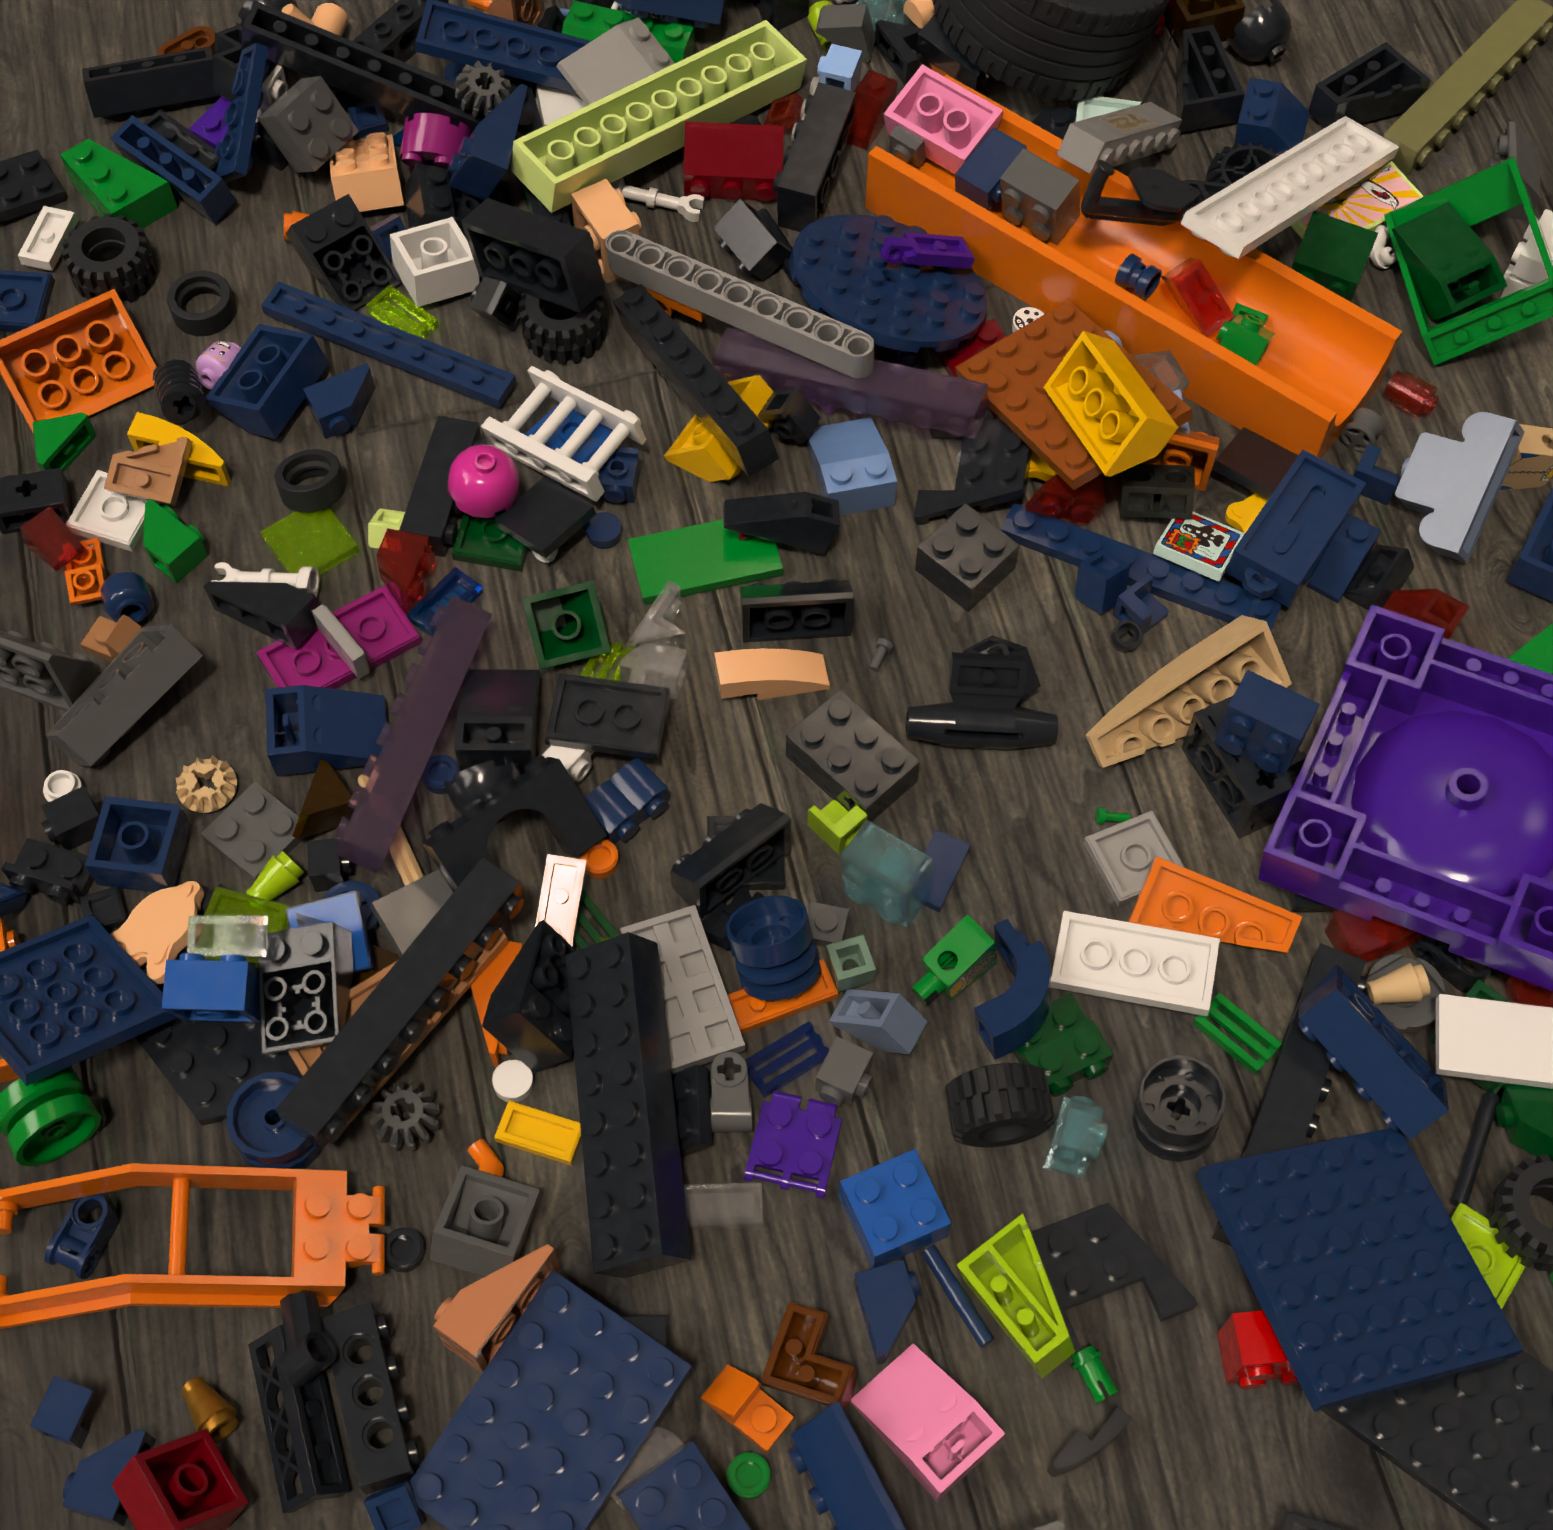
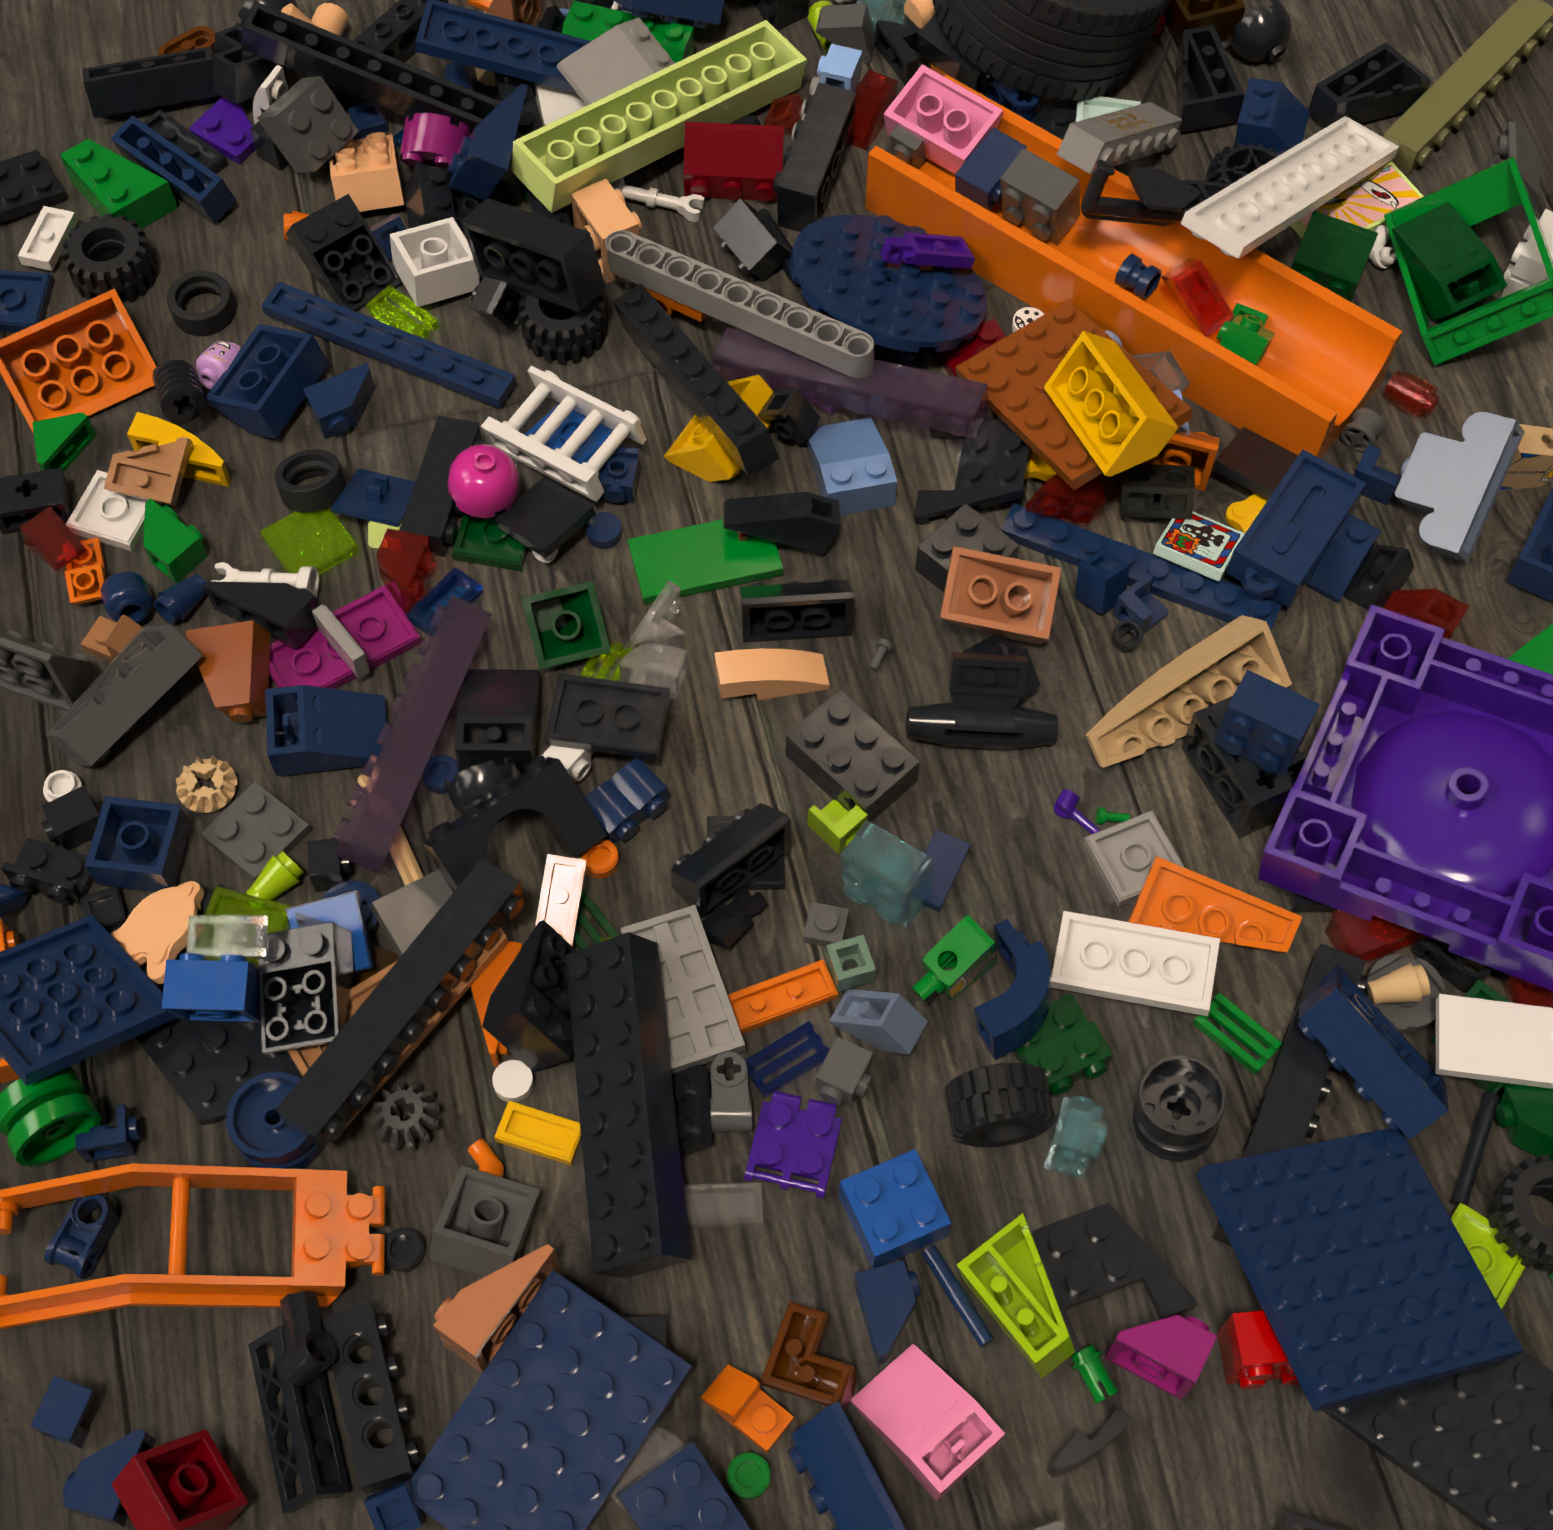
(108, 1142): none -> dark blue bracket
(179, 600): none -> dark blue cone
(209, 1409): pearl gold cone -> none
(234, 667): none -> dark orange slope
(242, 113): dark blue wing -> none
(324, 803): dark brown slope -> none
(375, 497): none -> dark blue piece
(481, 88): dark grey gear -> none
(773, 947): dark blue wheel -> none
(1000, 595): none -> nougat slope
(1012, 99): none -> dark blue piece
(1066, 808): none -> dark purple hand
(1164, 1352): none -> magenta slope

